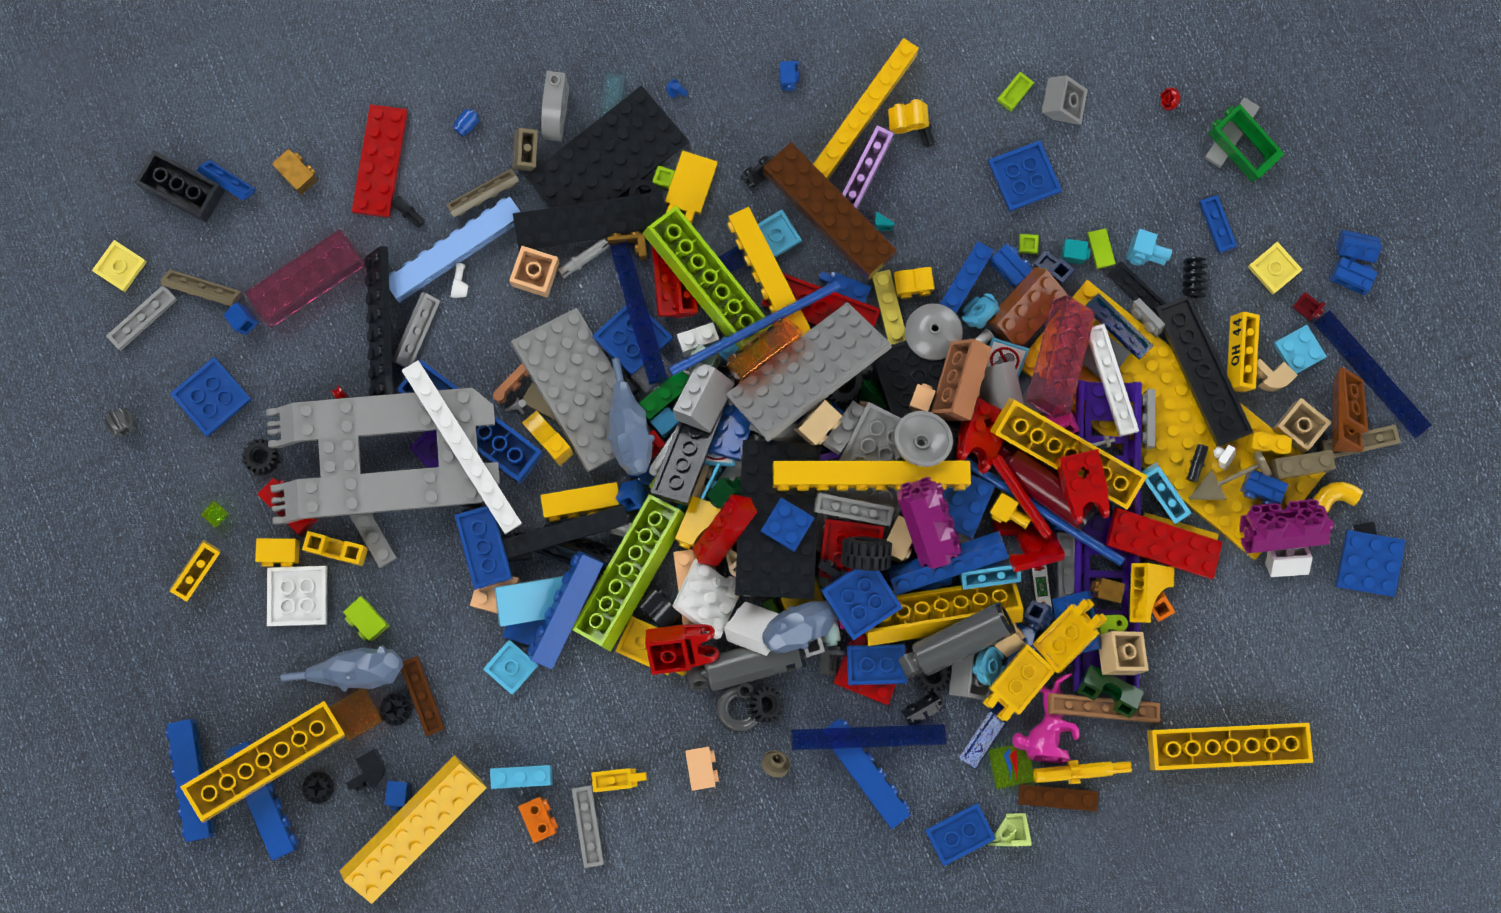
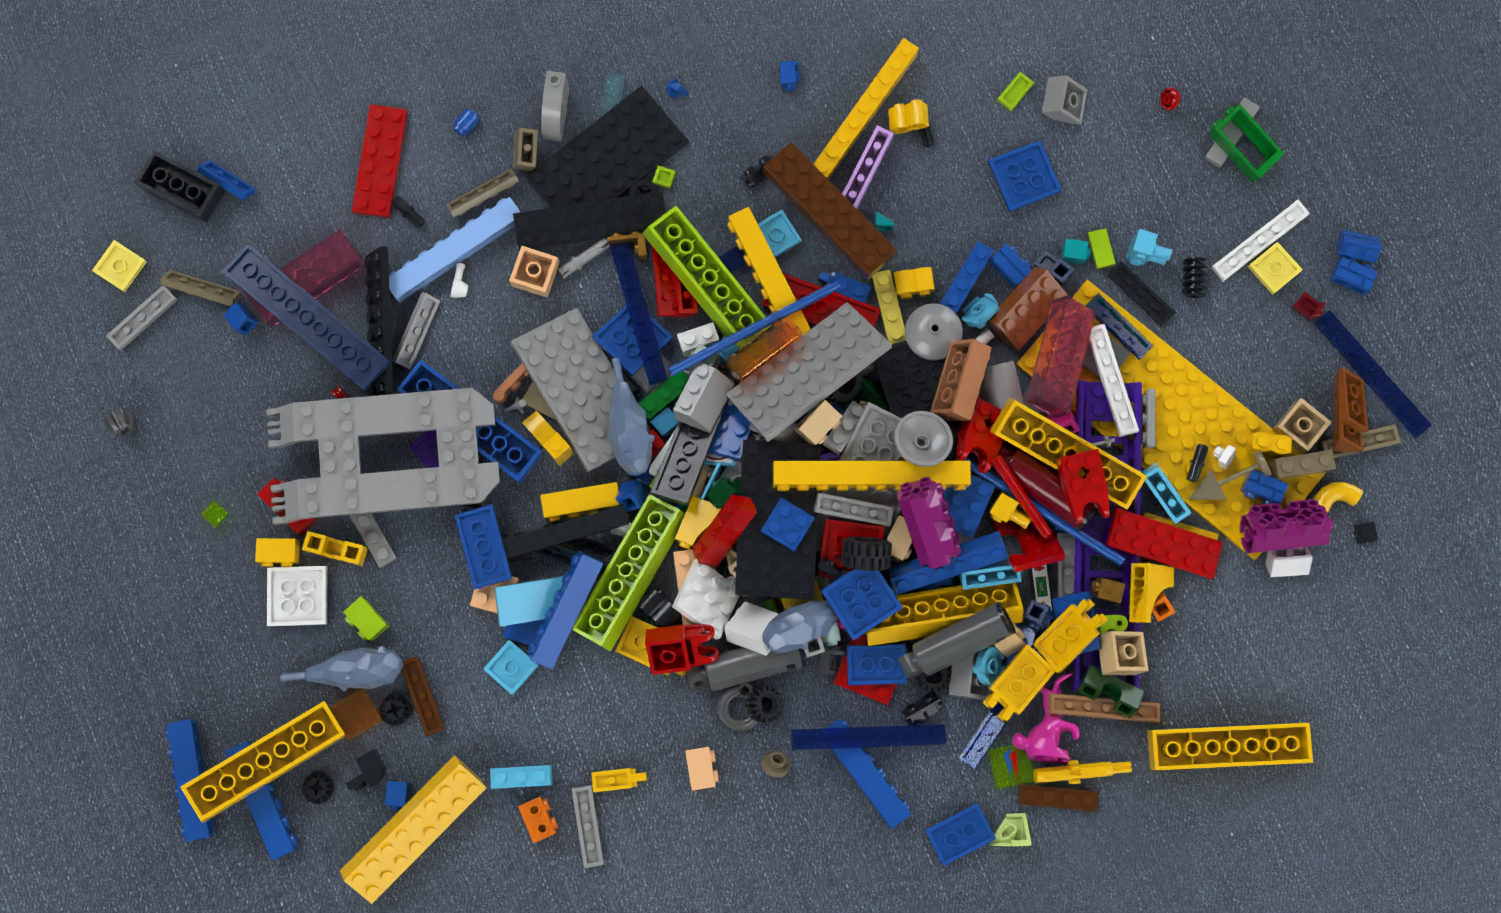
(195, 570): yellow brick -> none
(211, 396): blue plate -> none
(249, 454): black tyre -> none
(295, 172): pearl gold brick -> none
(306, 317): none -> dark blue plate
(461, 447): white plate -> none
(691, 184): yellow tile -> none
(922, 398): light nougat brick -> none
(1006, 352): piece -> none
(1028, 244): lime tile -> none
(1147, 317): light grey plate -> none
(1203, 371): black plate -> none
(1217, 224): blue tile -> none
(1243, 351): yellow brick -> none
(1260, 240): none -> white tile
(1275, 379): tan brick -> none
(1300, 349): medium azure plate -> none
(1370, 563): blue plate -> none

